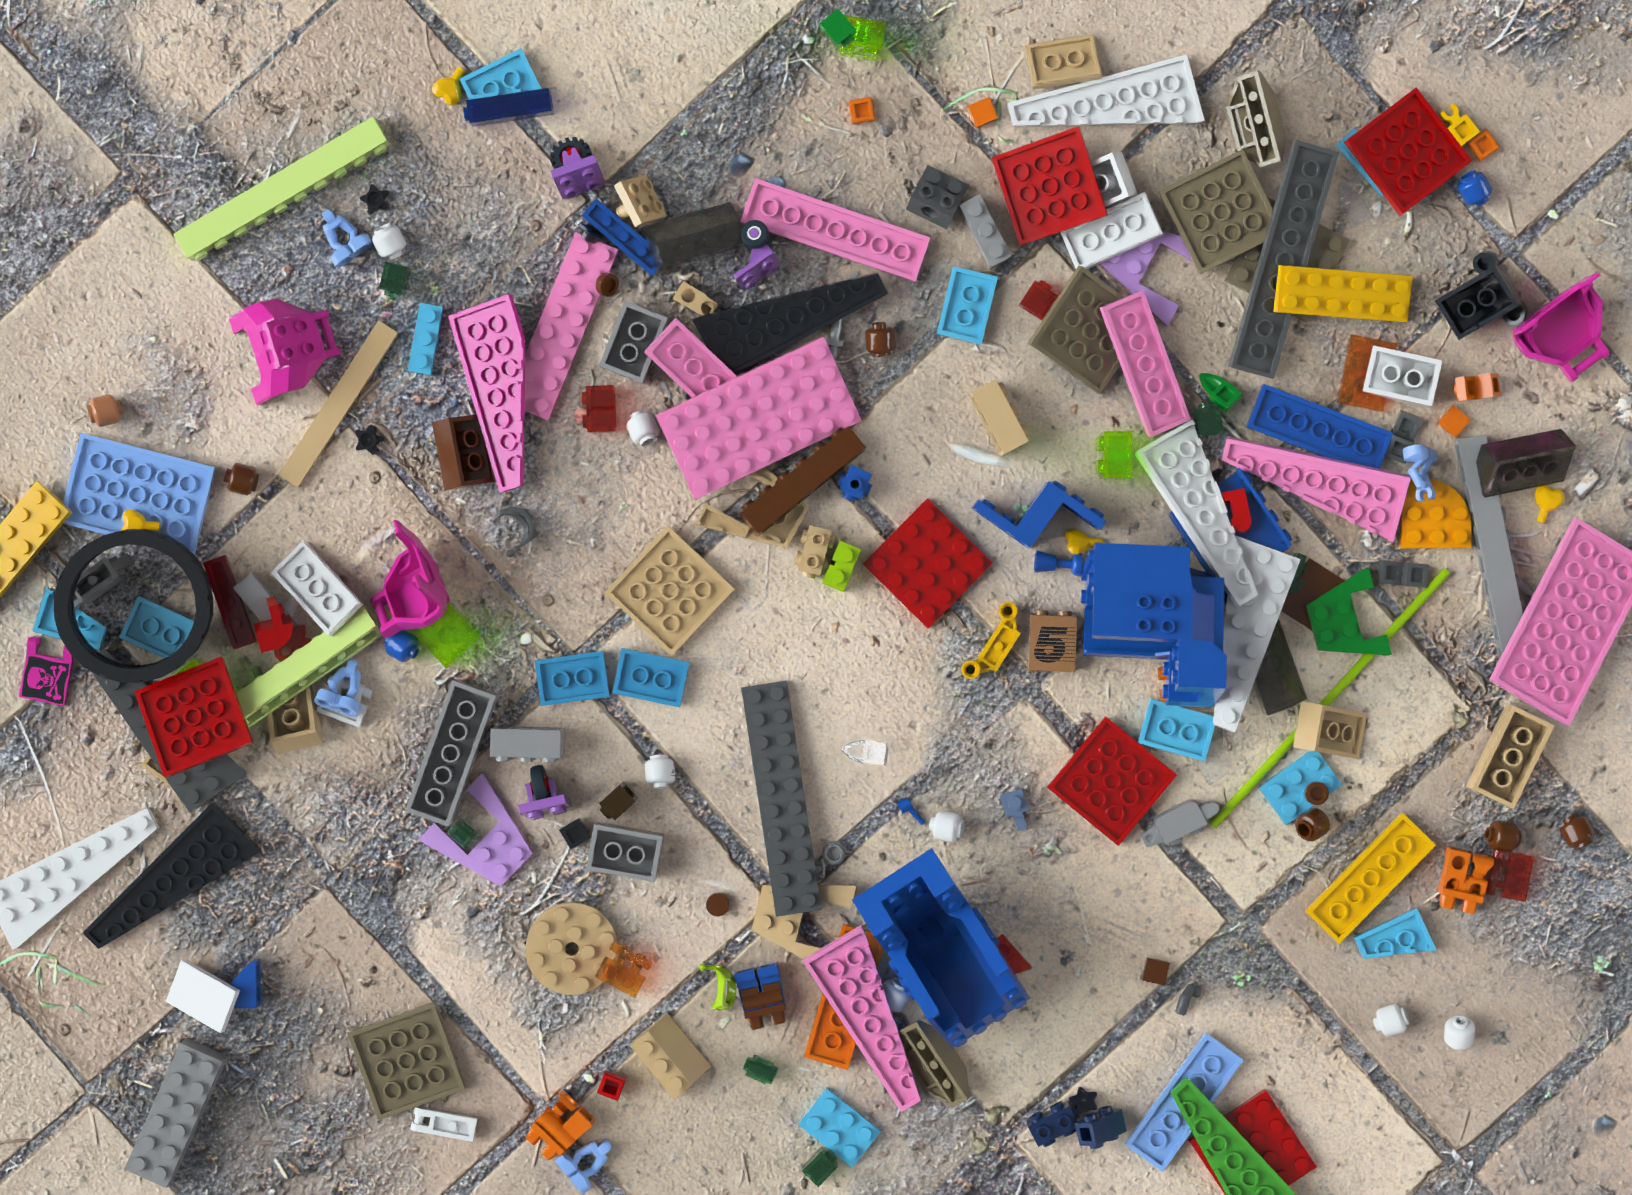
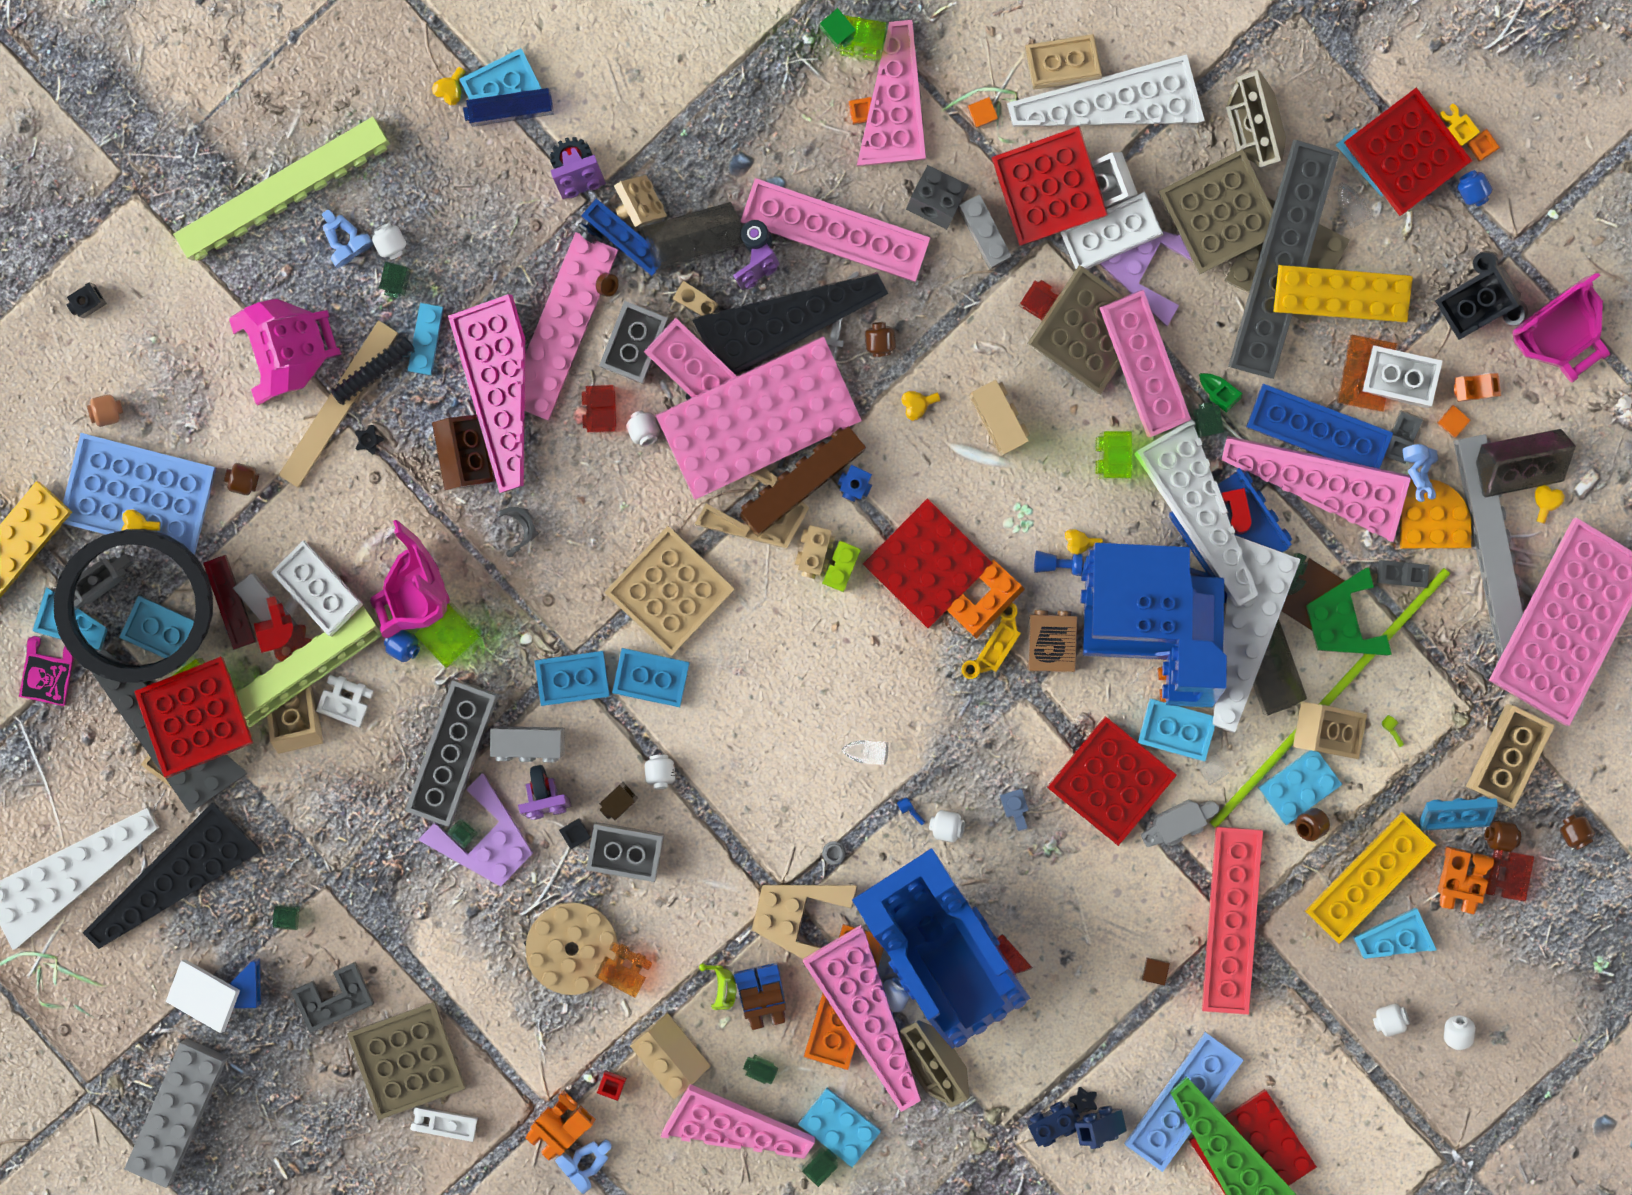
(93, 302): none -> black brick
(286, 917): none -> clear green brick
(321, 1013): none -> dark grey plate
(343, 704): light blue piece -> none
(371, 194): black plate -> none
(372, 370): none -> black piece
(717, 904): reddish brown tile -> none
(728, 1124): none -> bright pink wing
(781, 798): dark grey plate -> none
(895, 116): none -> bright pink wing
(917, 404): none -> yellow rock
(967, 305): medium azure plate -> none
(980, 616): none -> orange plate
(1039, 513): blue bracket -> none
(1185, 998): dark grey arm -> none
(1232, 920): none -> coral plate
(1316, 793): reddish brown tile -> none
(1389, 724): none -> lime hand
(1458, 813): none -> dark azure plate

